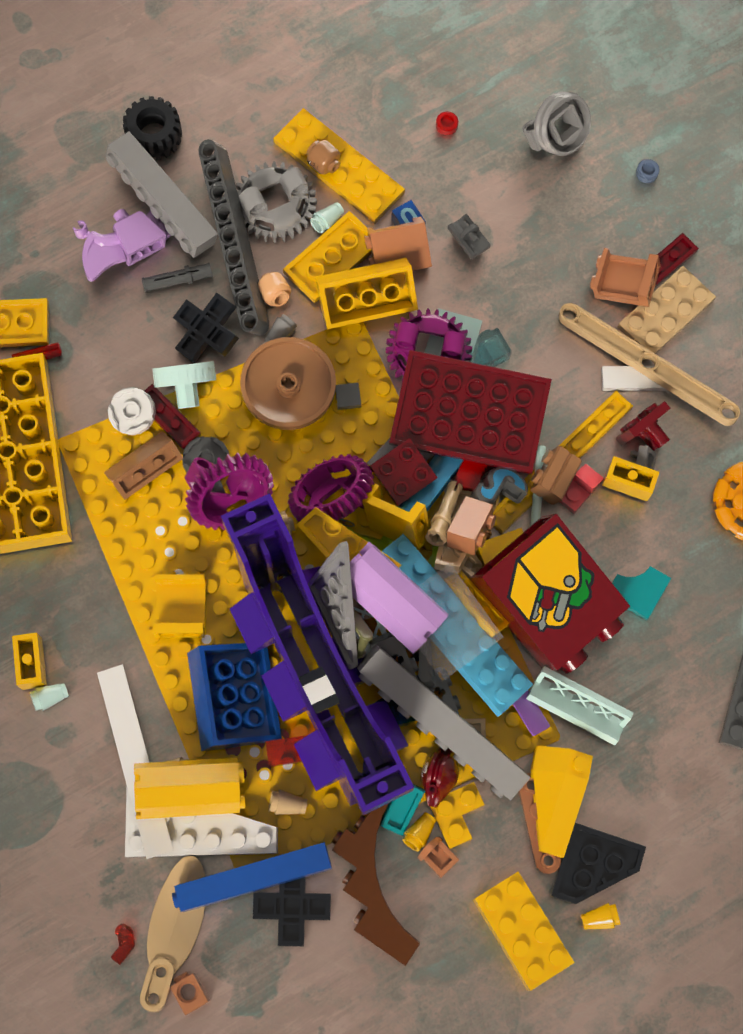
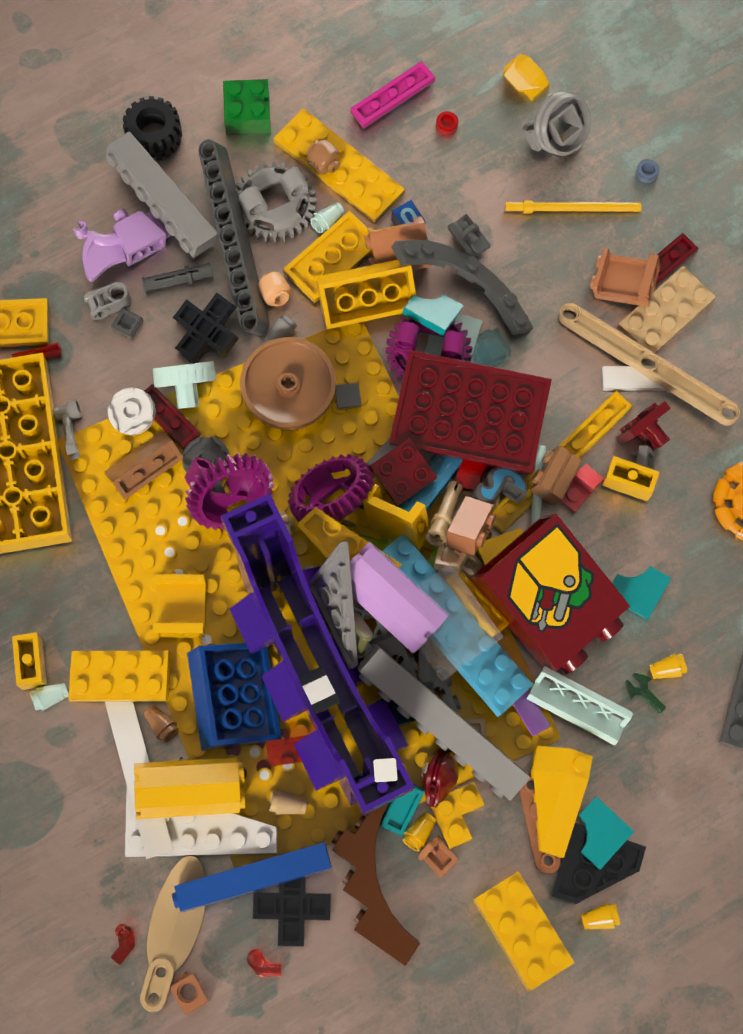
(66, 414): none -> light grey brick
(105, 298): none -> light grey piece
(119, 676): none -> yellow plate
(127, 323): none -> dark grey tile
(161, 724): none -> medium nougat cone
(246, 106): none -> green piece
(261, 967): none -> clear red arm
(385, 770): none -> white sticker
(392, 94): none -> dark pink plate
(433, 313): none -> tile
(438, 254): none -> dark grey plate
(526, 76): none -> yellow slope
(529, 206): none -> yellow bar
(604, 832): none -> teal tile
(644, 692): none -> clear green bar
(669, 667): none -> yellow cone

